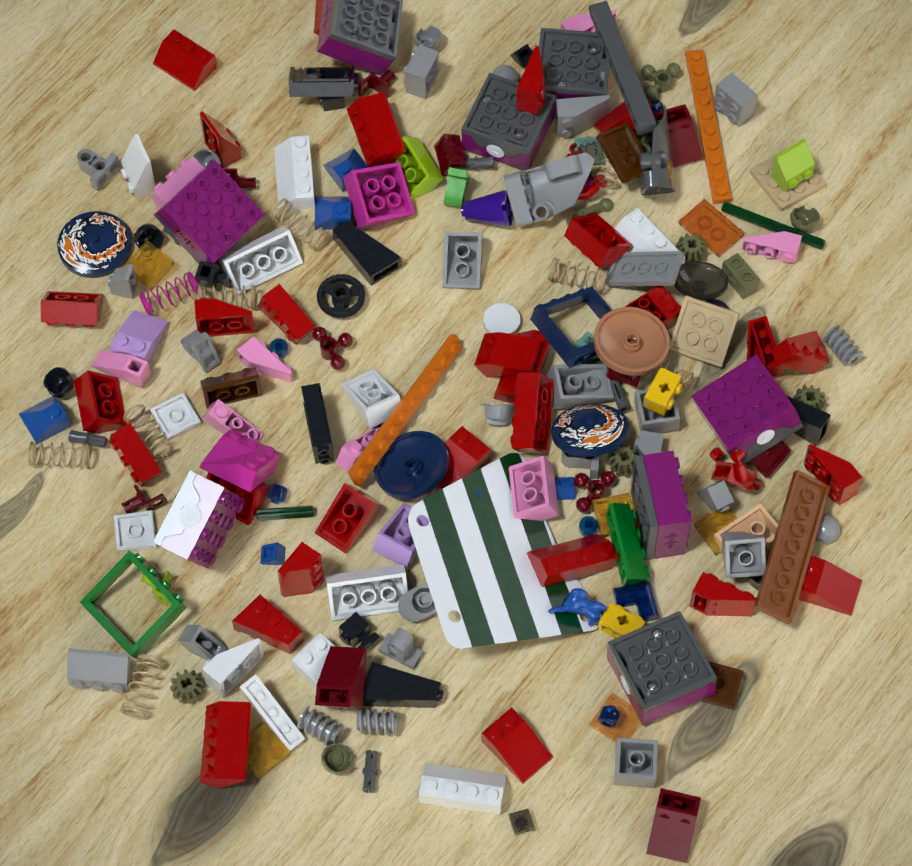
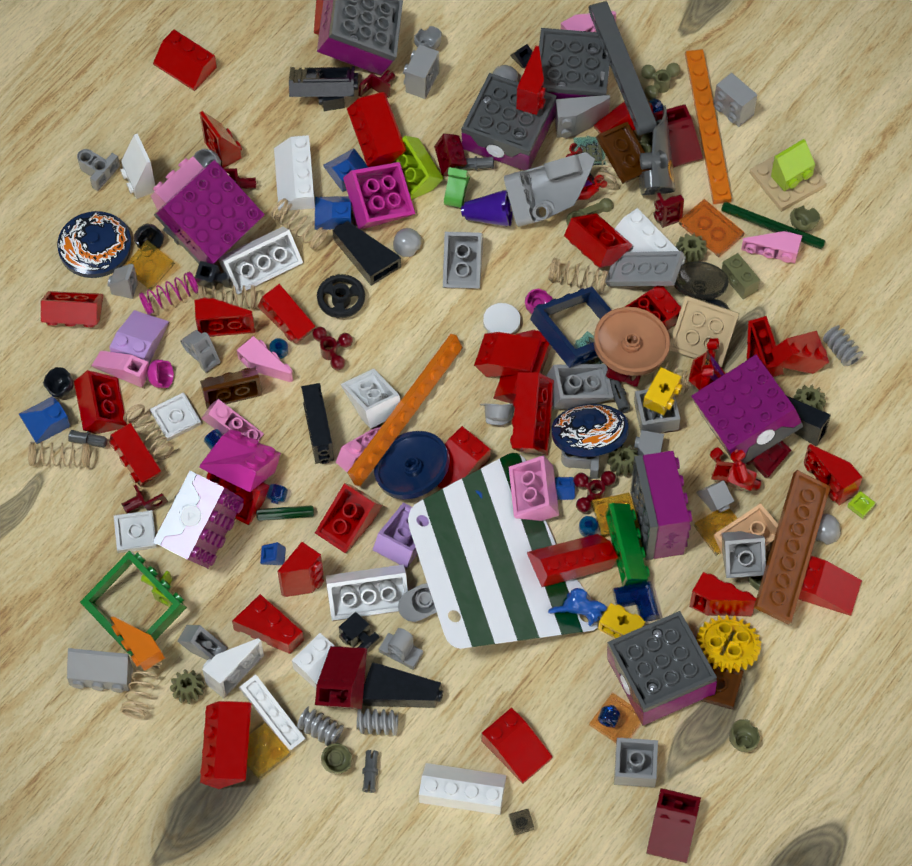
(140, 643): none -> orange slope
(160, 373): none -> dark pink hair
(212, 438): none -> clear blue piece
(407, 242): none -> light grey hair
(536, 297): none -> dark pink hair
(669, 210): none -> dark red bracket
(705, 368): none -> red torso
(740, 651): none -> yellow gear
(744, 736): none -> olive hair
(861, 504): none -> lime plate

